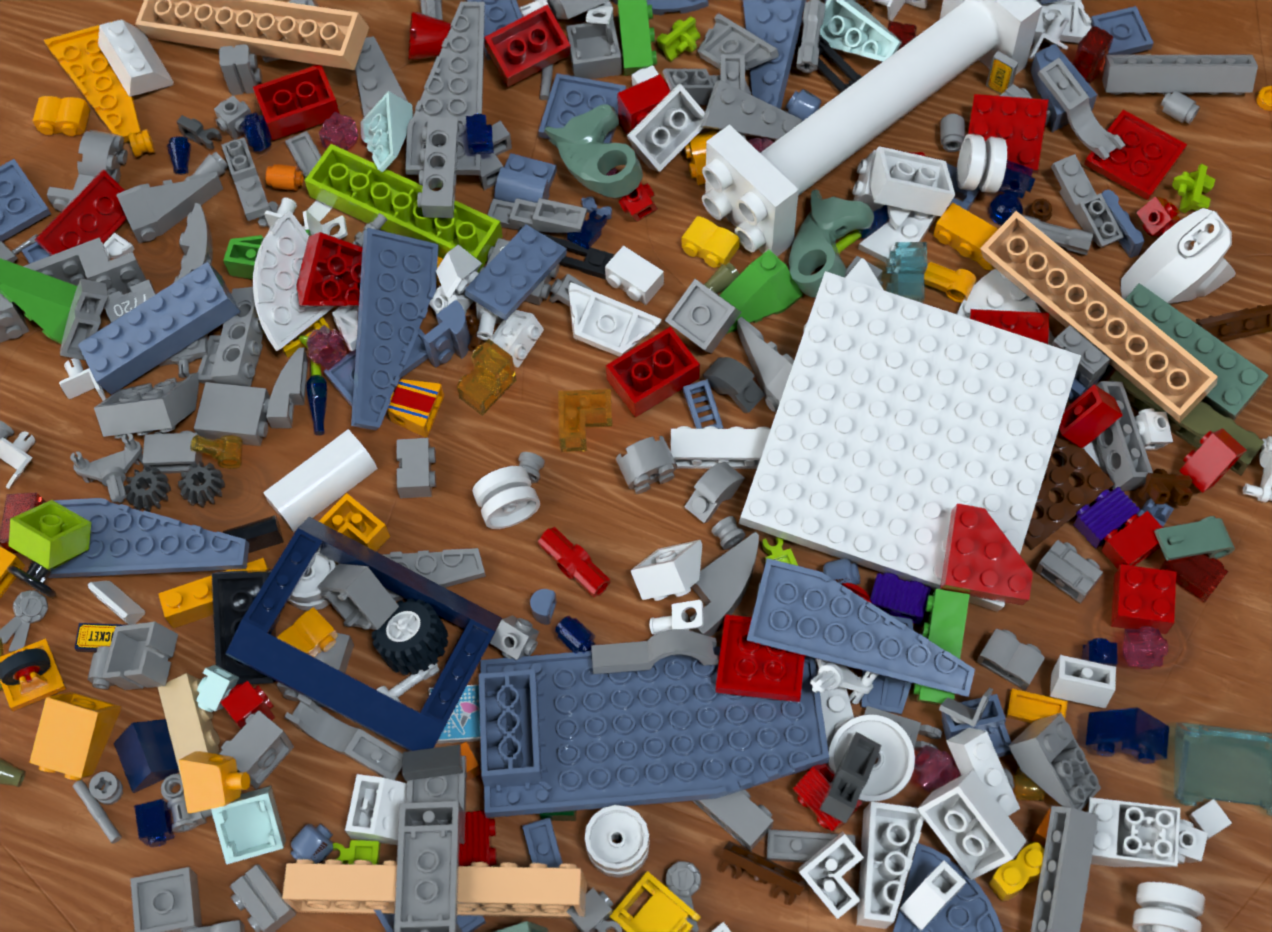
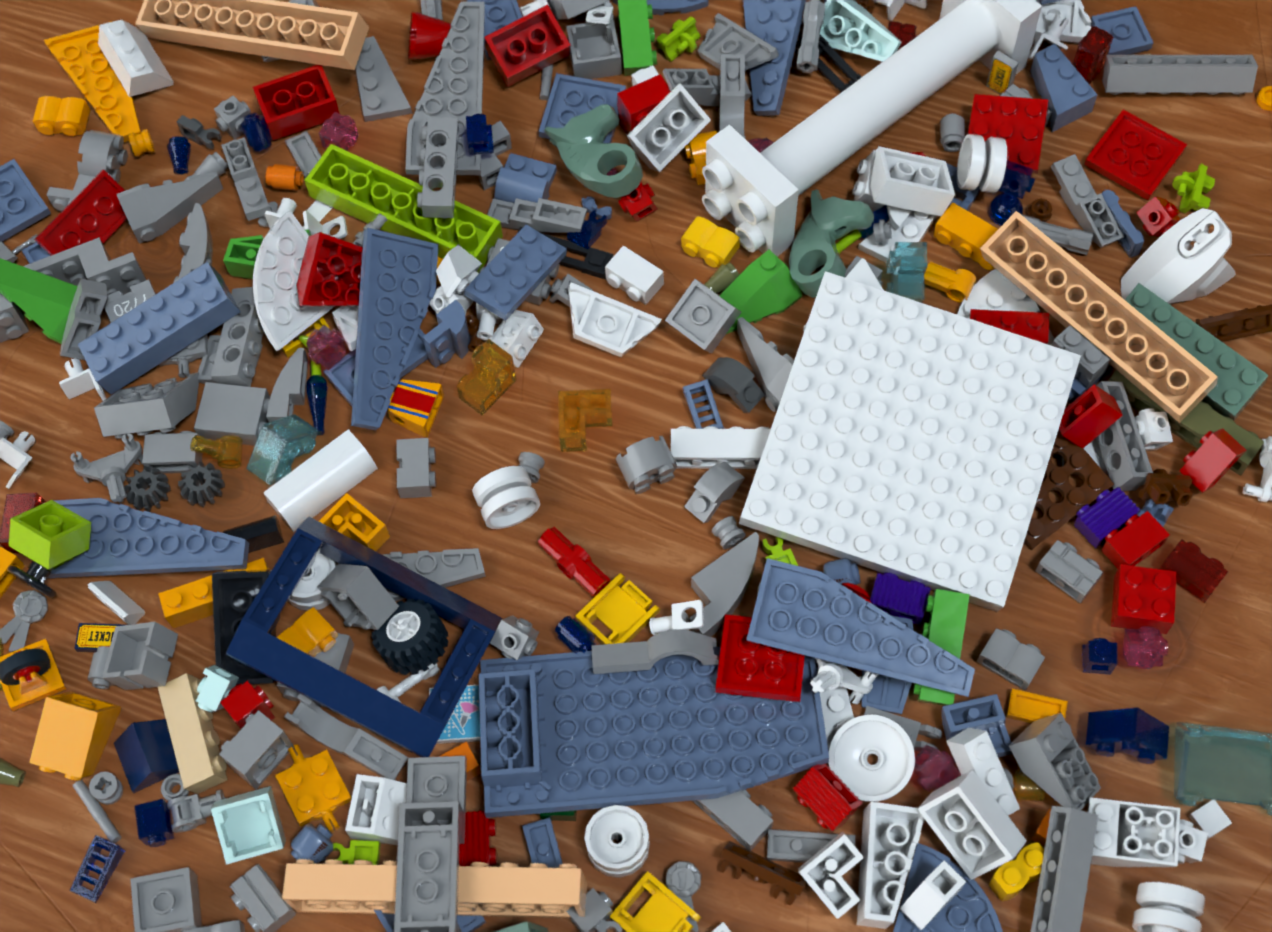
(91, 856): none -> clear blue slope
(117, 246): white tile -> none
(211, 780): light orange torso -> none
(239, 69): light grey brick -> none
(279, 445): none -> clear light blue brick
(313, 788): none -> light orange plate
(386, 129): light aqua wedge -> none
(432, 762): dark grey slope -> none
(543, 605): sand blue brick -> none
(619, 610): none -> yellow container
(652, 371): red brick -> none
(669, 571): white slope -> none
(746, 114): light grey wing -> none
(803, 104): sand blue head -> none
(850, 777): dark grey slope -> none
(882, 232): none -> light grey plate
(964, 714): light grey bracket -> none
(983, 560): red brick -> none
(1076, 105): light grey piece -> none
(1083, 681): white brick -> none
(1180, 107): light grey brick -> none
(1195, 539): sand green door -> none

